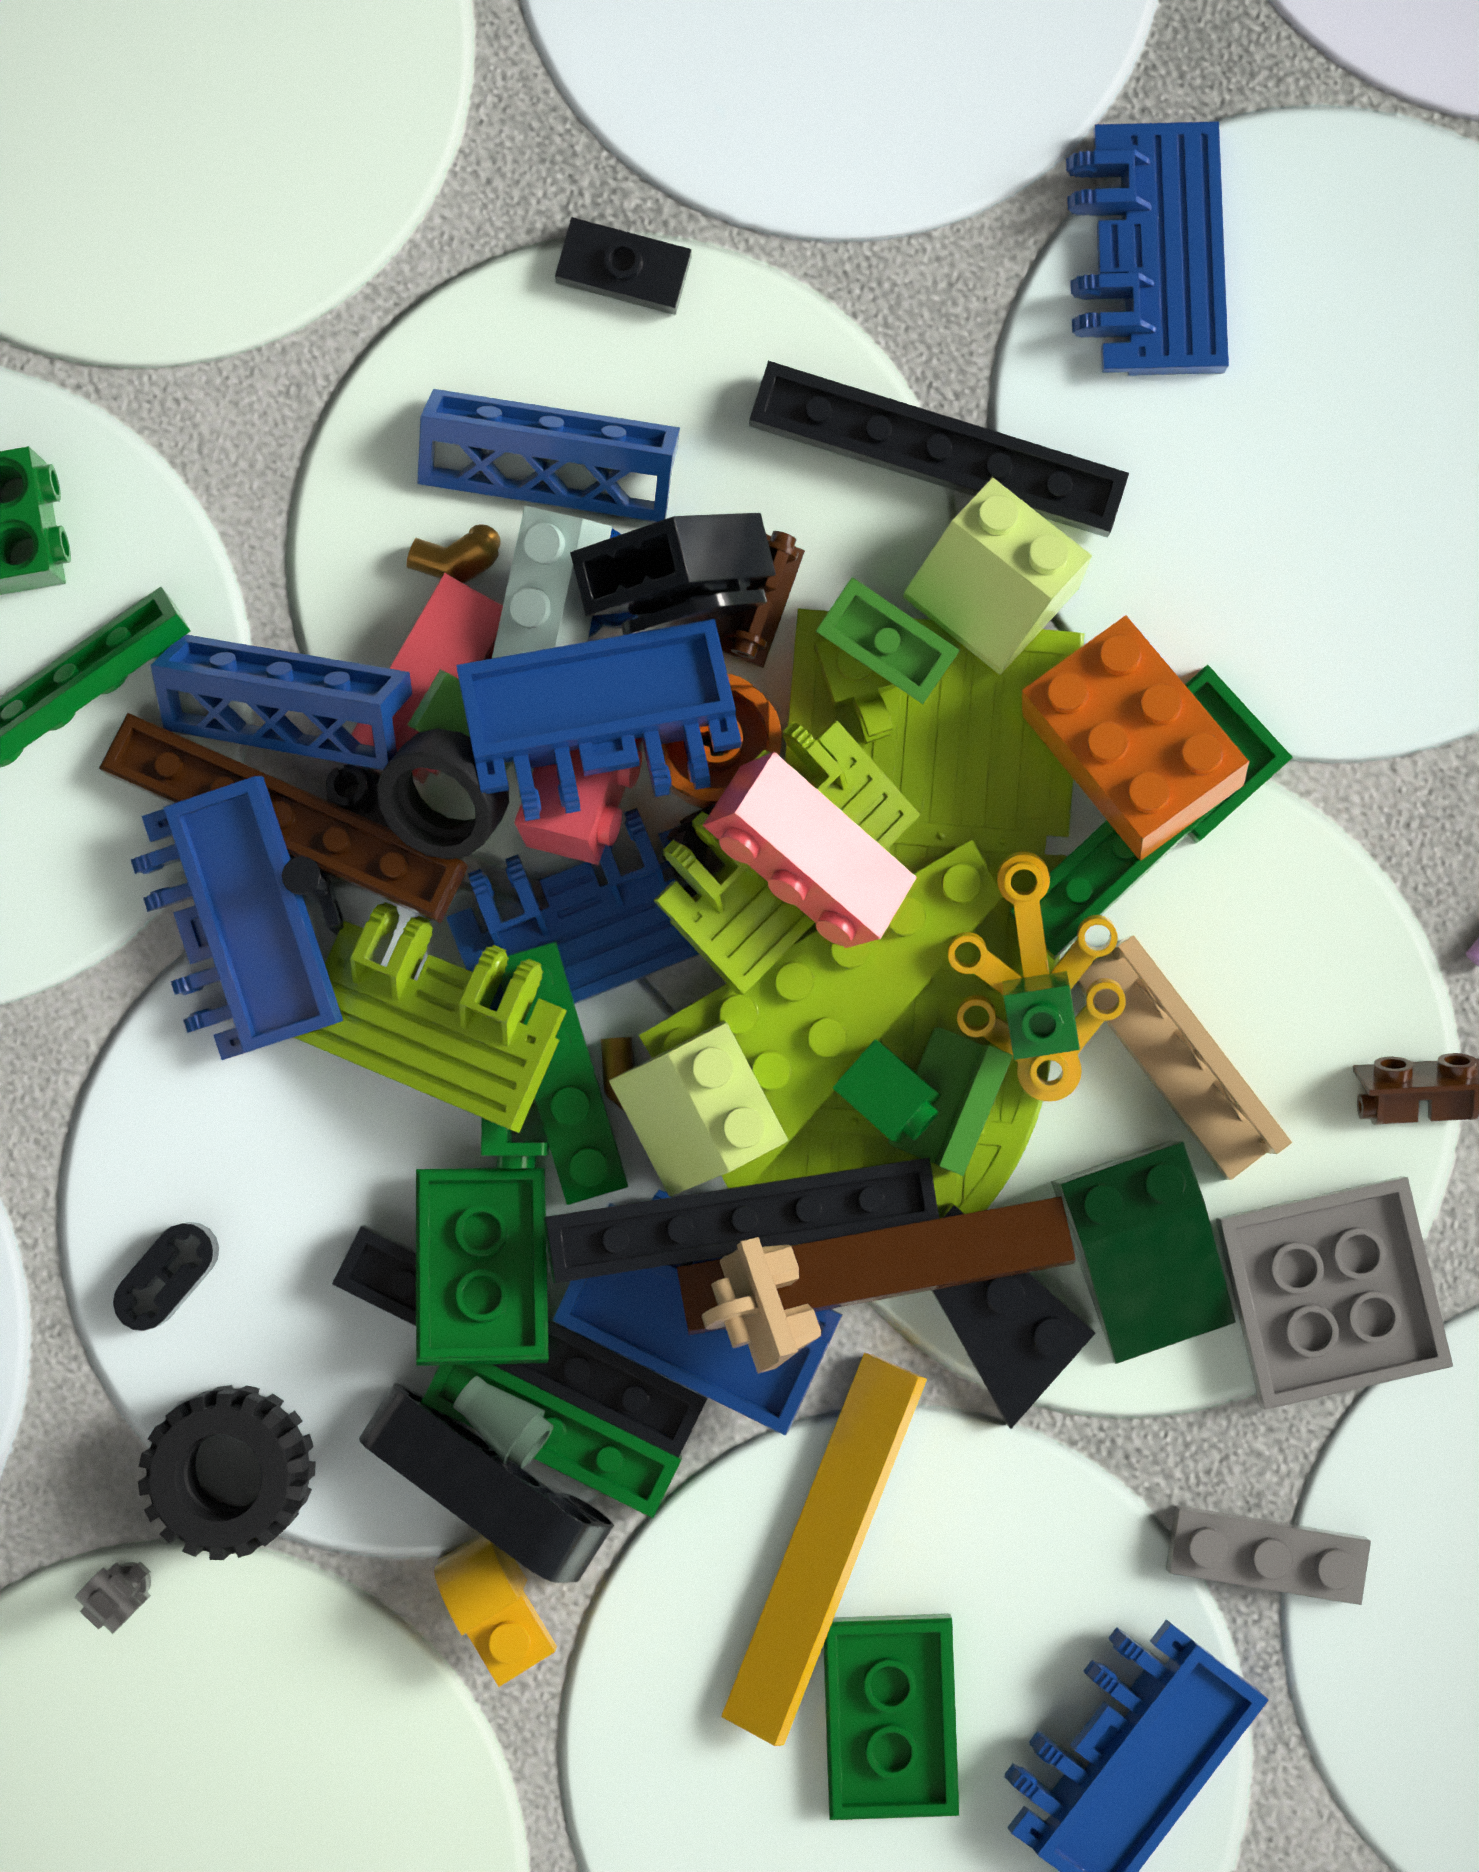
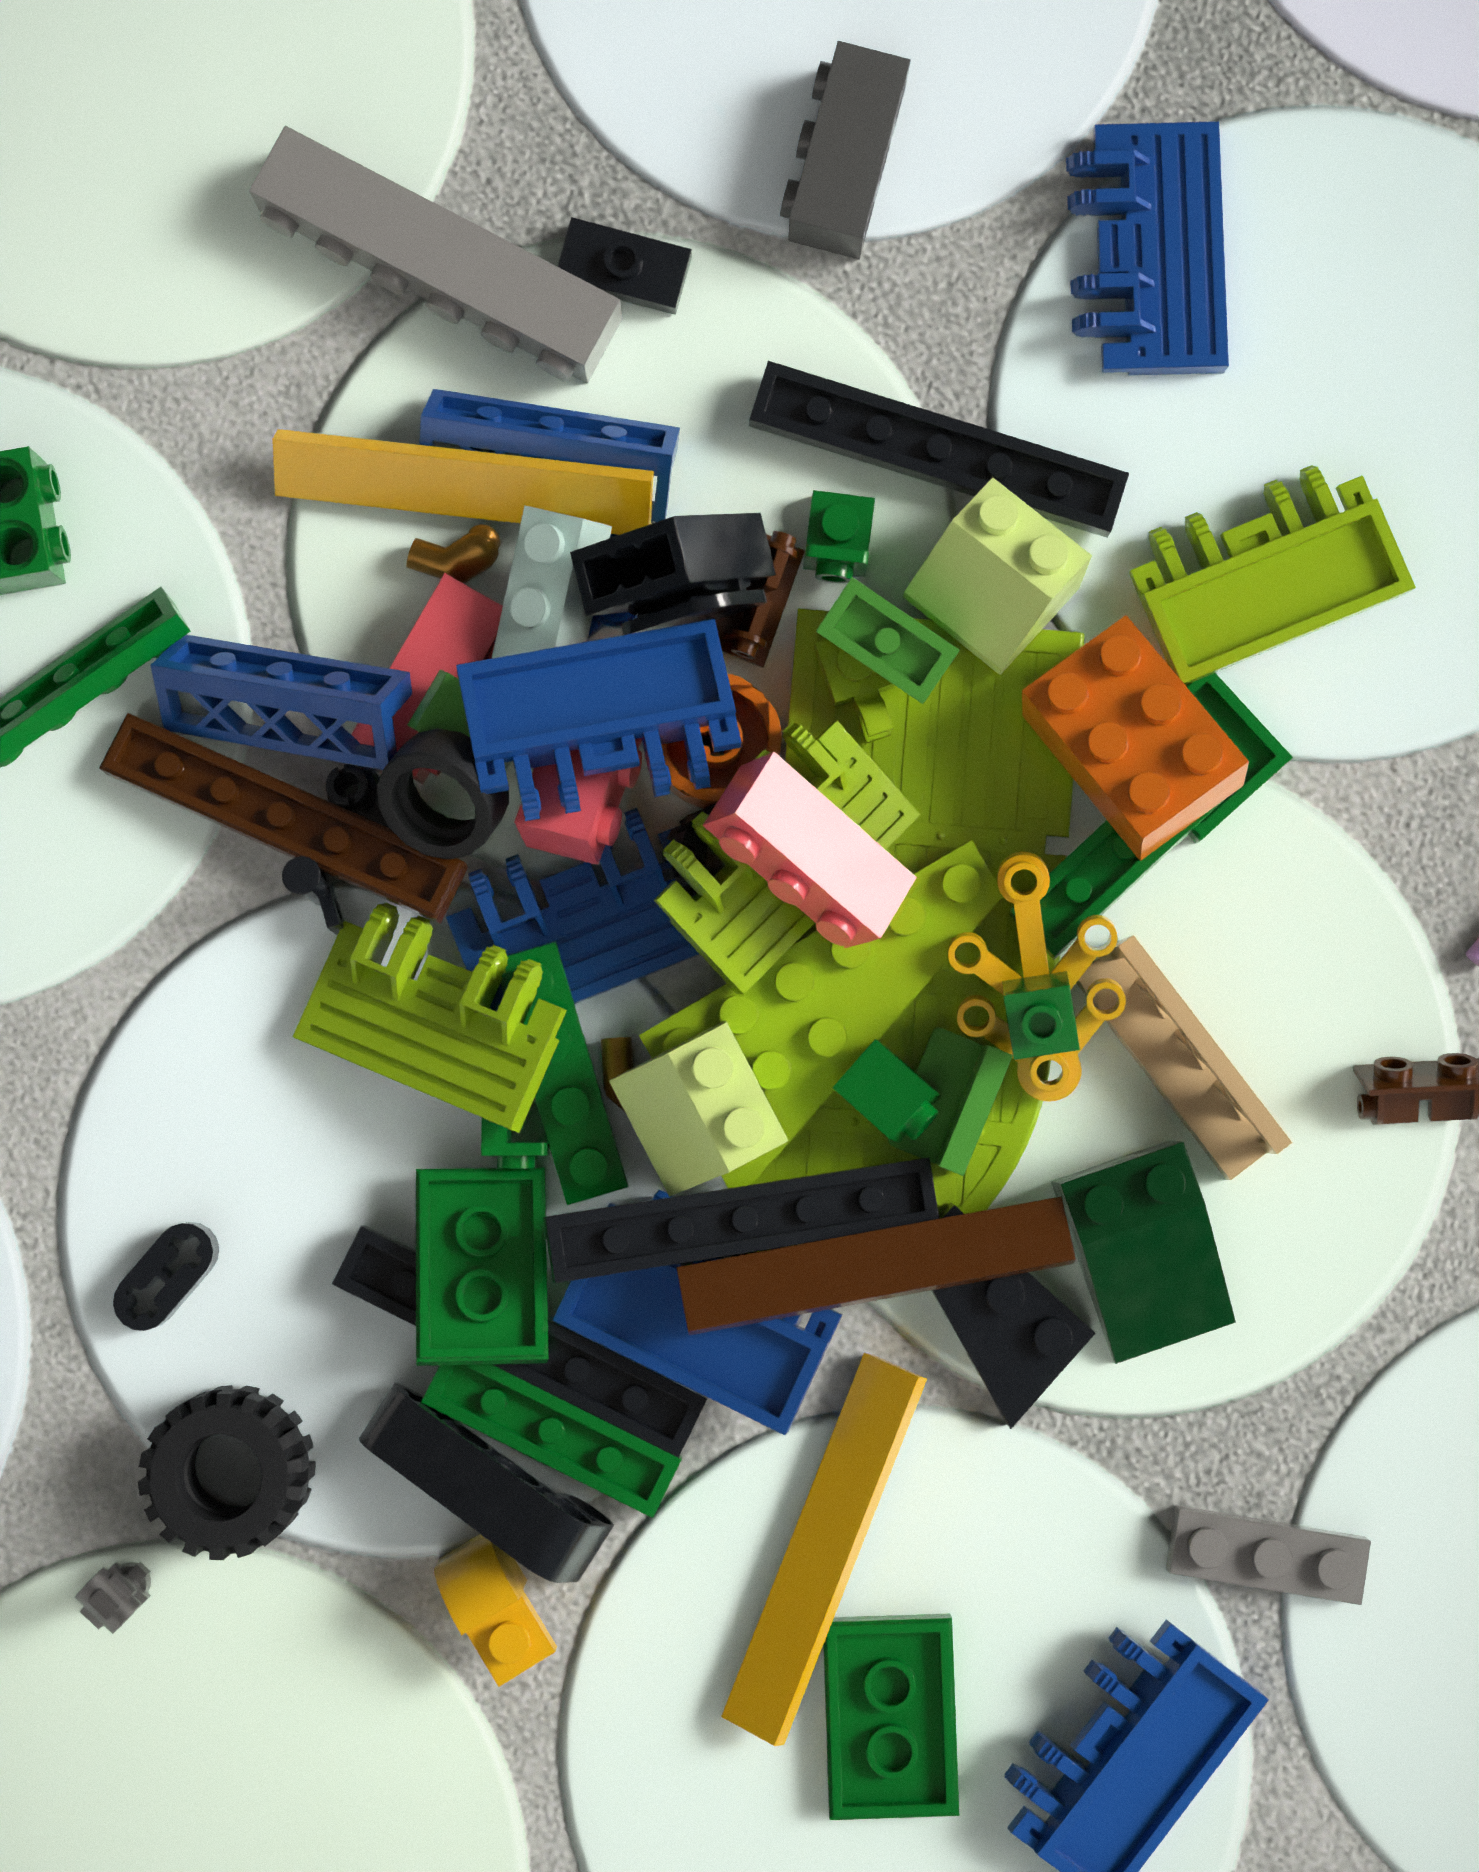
(240, 918): blue hinge -> none
(435, 255): none -> light grey brick
(456, 481): none -> yellow tile
(505, 1422): sand green cone -> none
(752, 1306): tan hips -> none
(838, 536): none -> green bracket
(845, 149): none -> dark grey brick
(1276, 580): none -> lime hinge
(1334, 1292): light grey plate -> none

